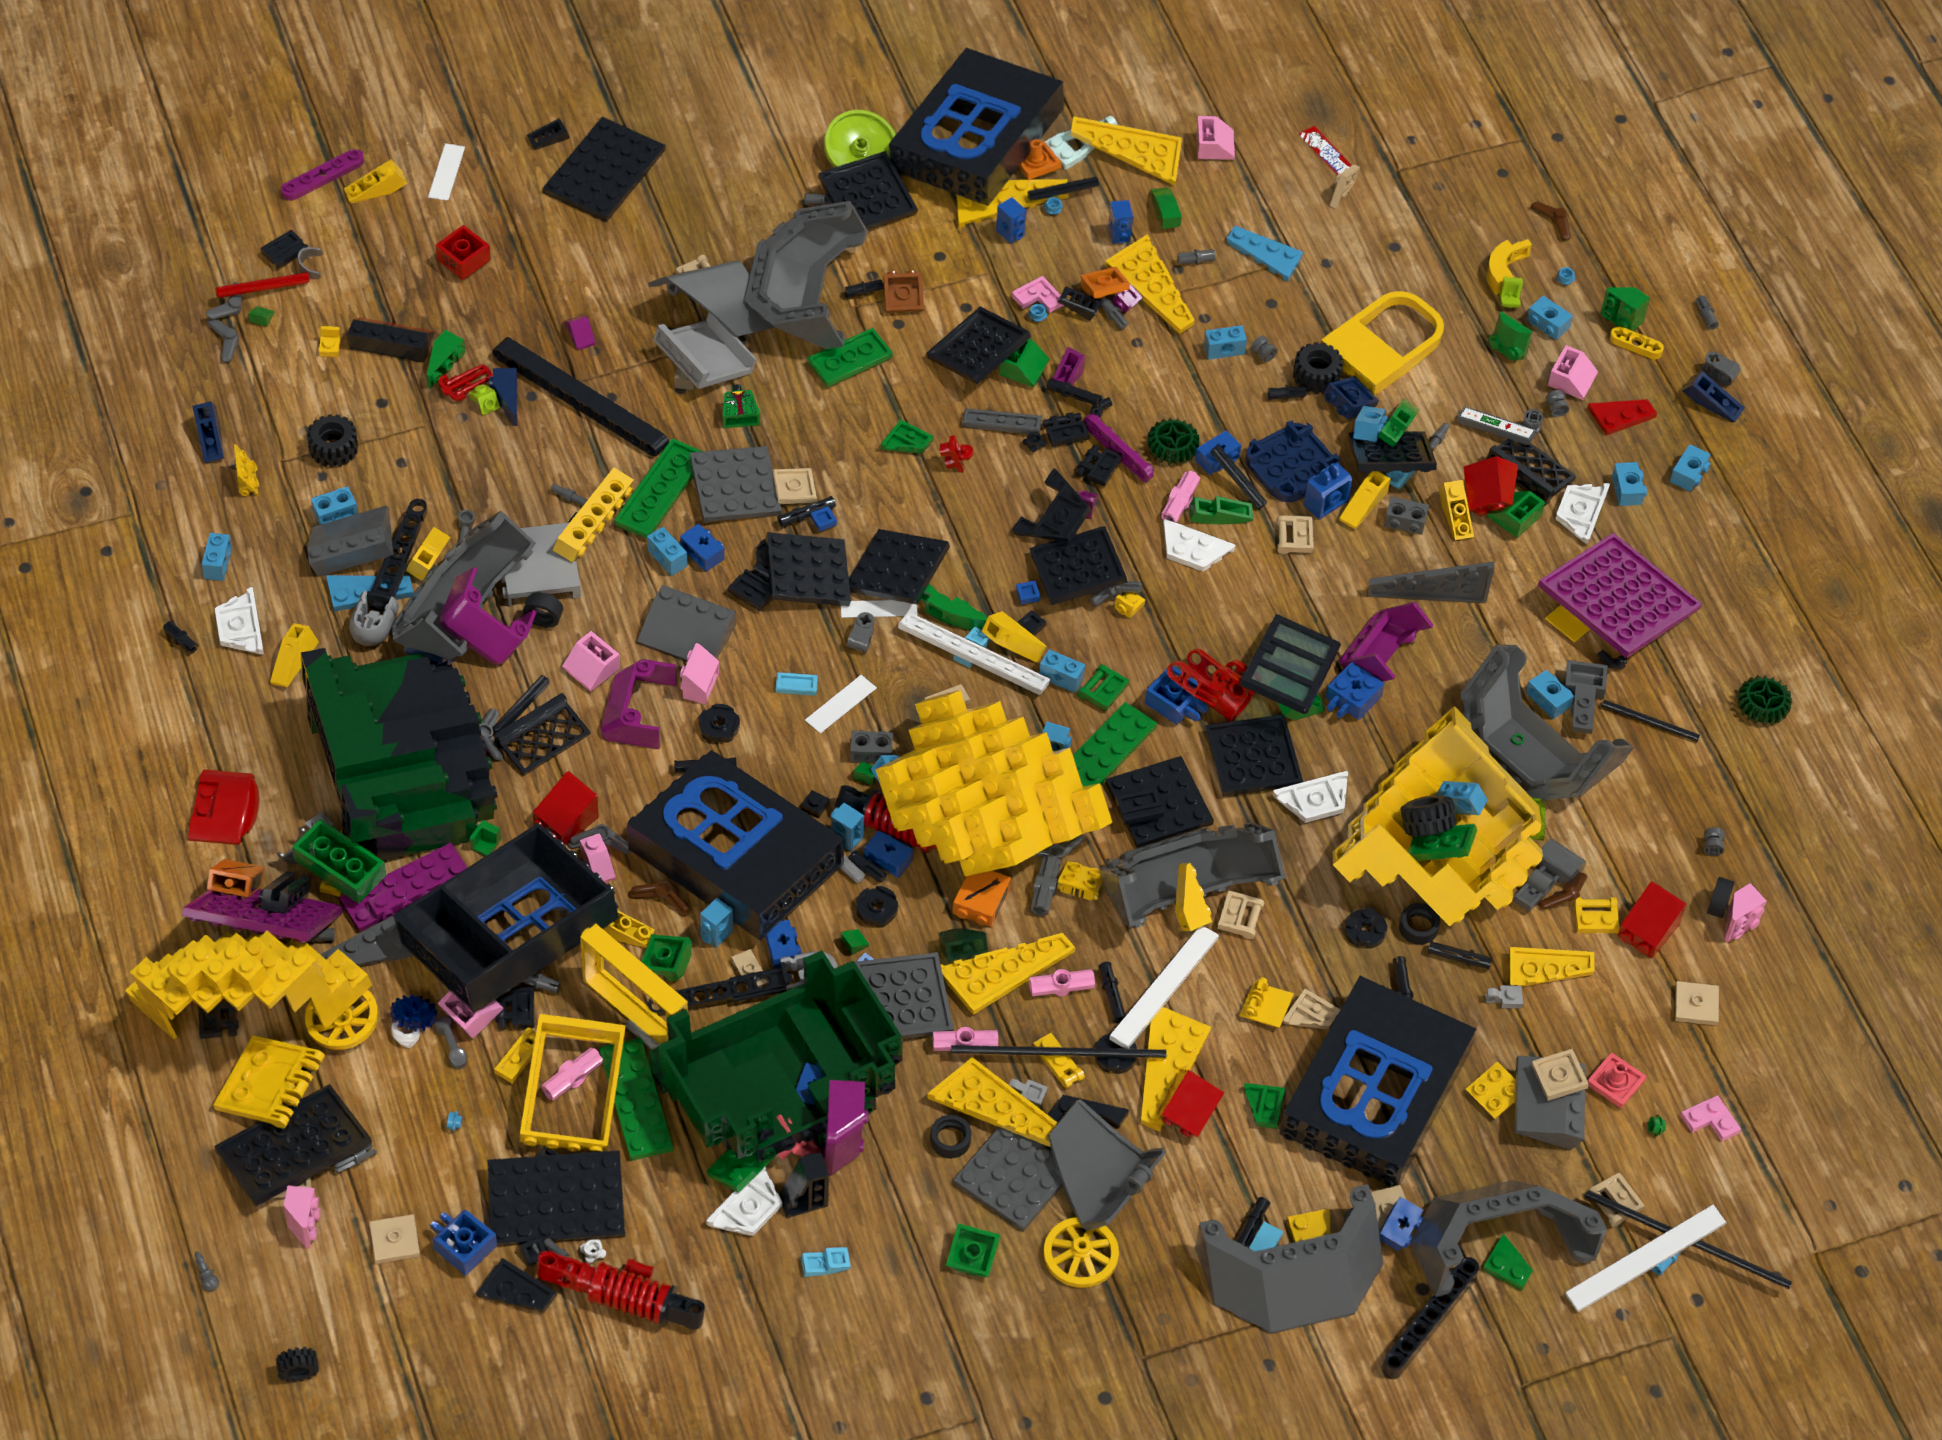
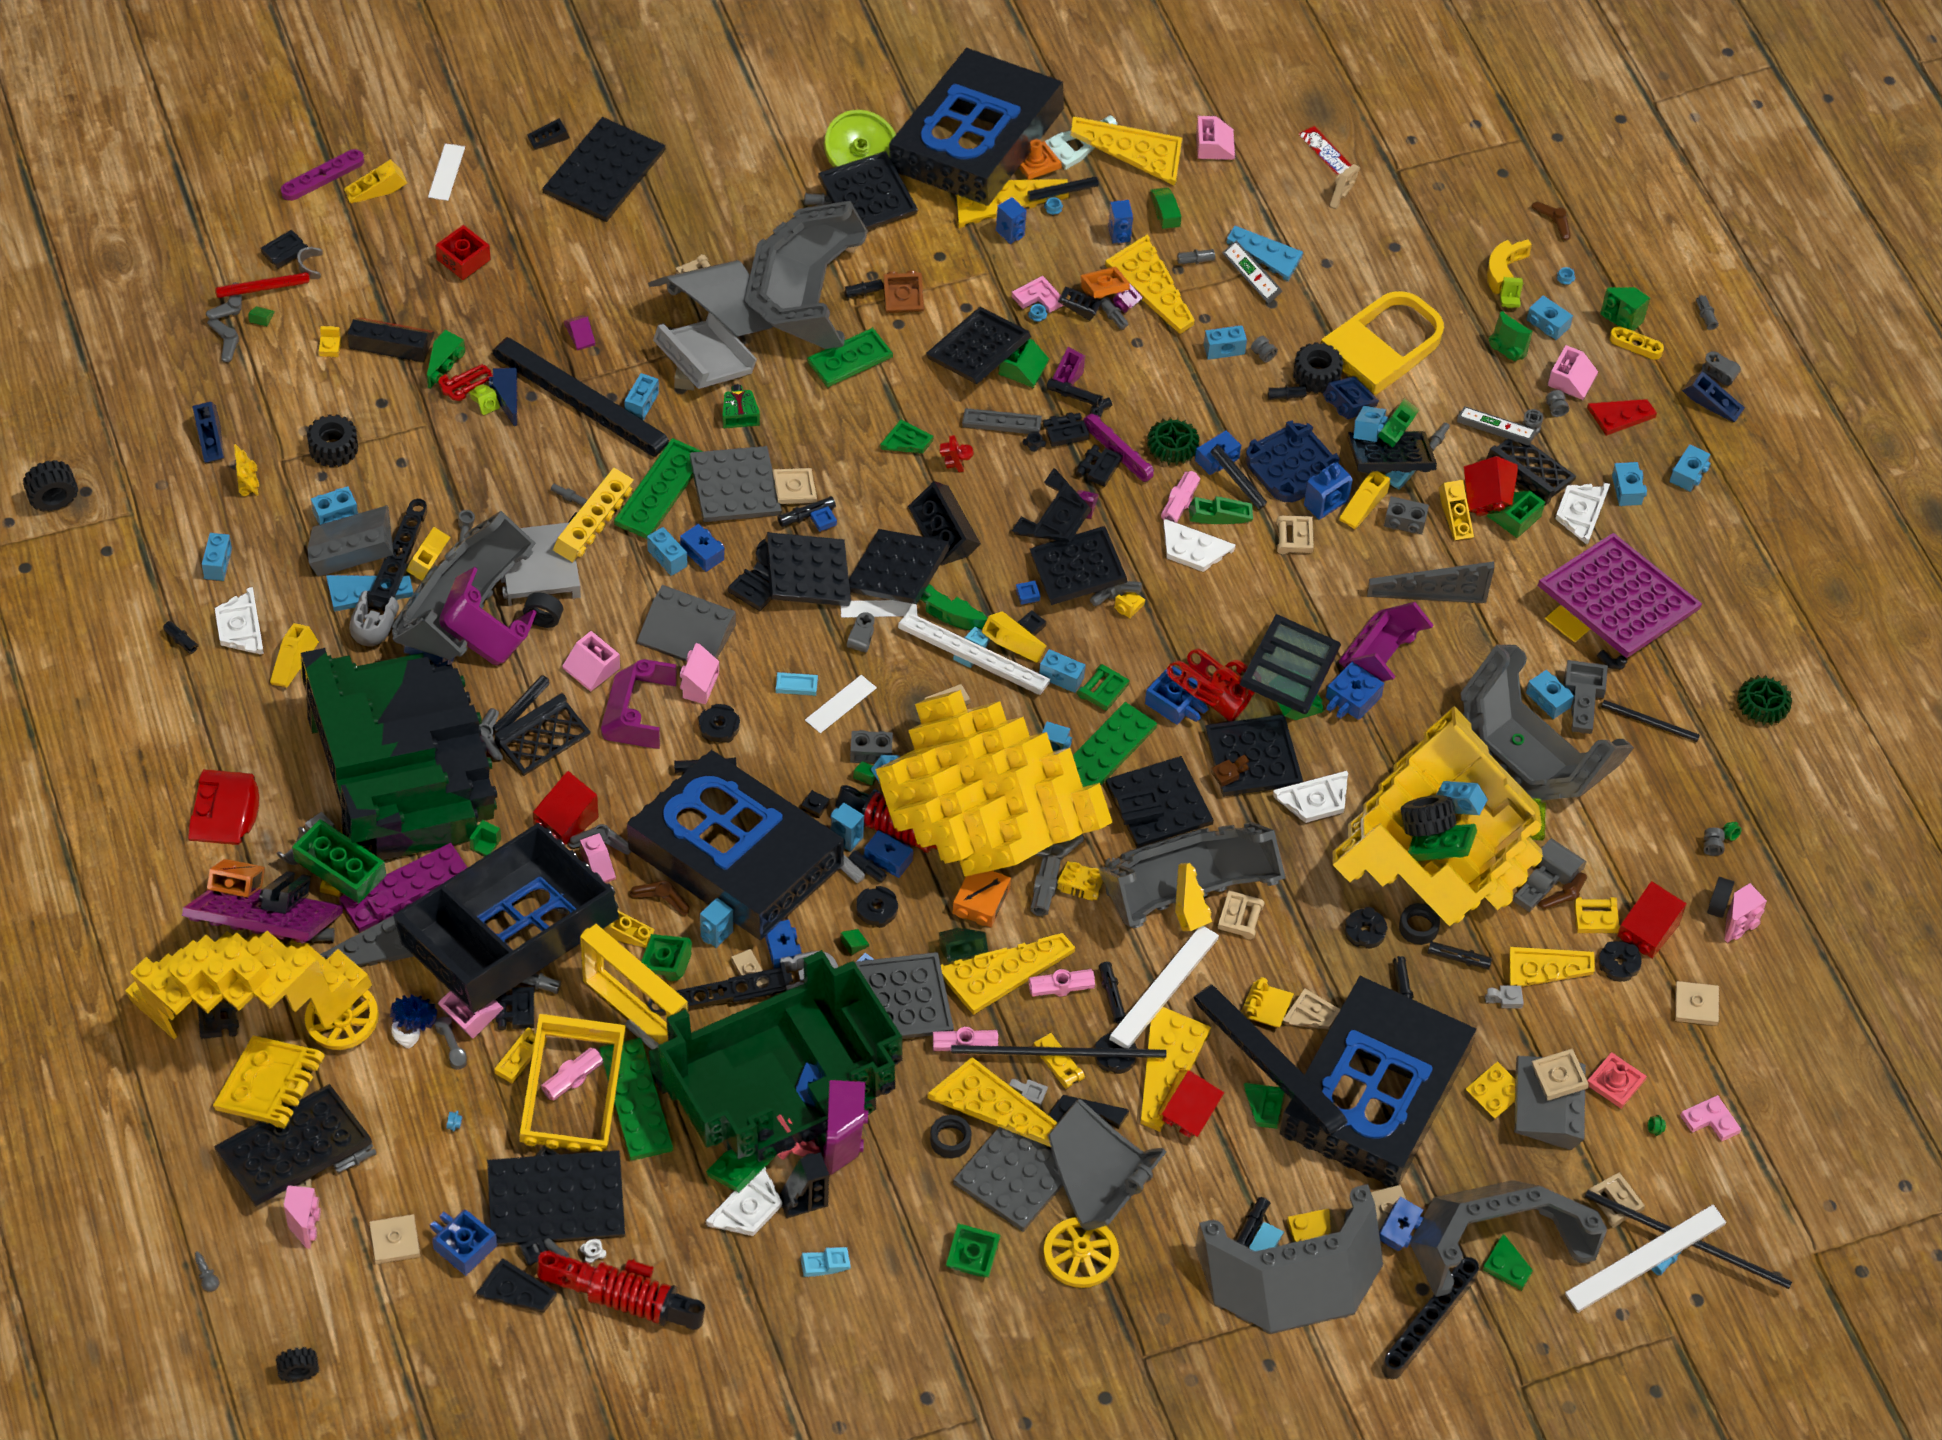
(50, 485): none -> black tyre
(642, 396): none -> dark azure brick
(943, 519): none -> black slope
(1227, 772): none -> reddish brown plate
(1252, 271): none -> tile
(1270, 1060): none -> black beam
(1624, 951): none -> black plate
(1732, 830): none -> green plate

